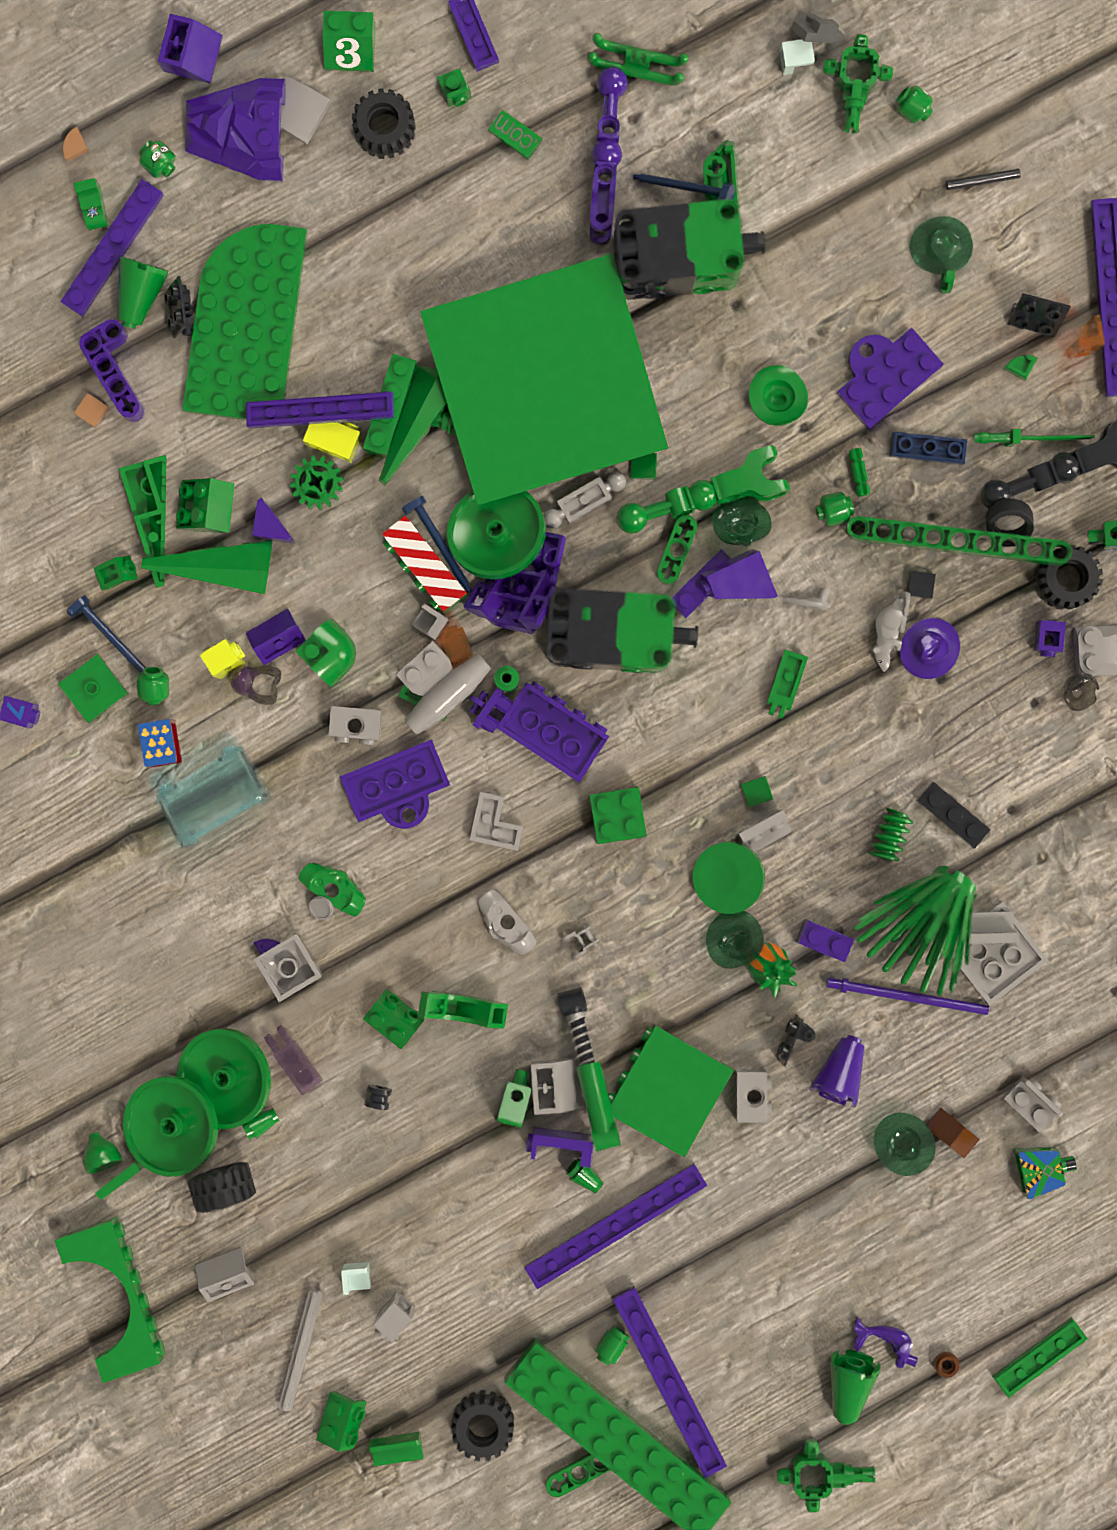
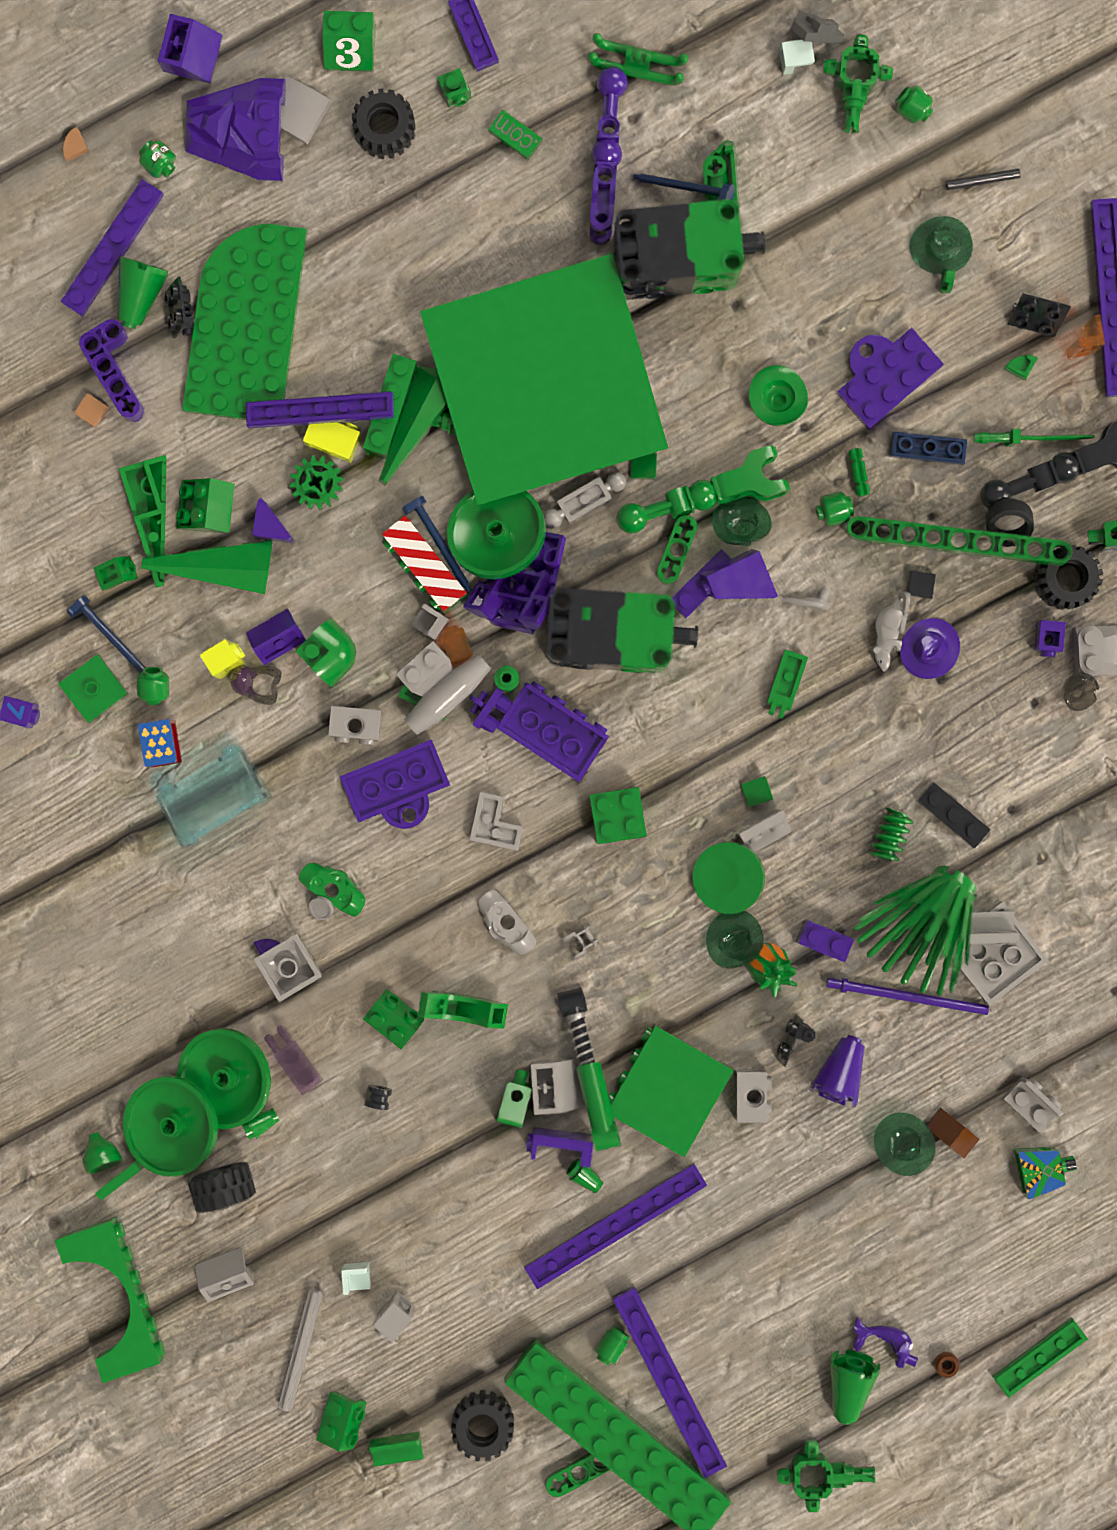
(91, 203): green leg -> none

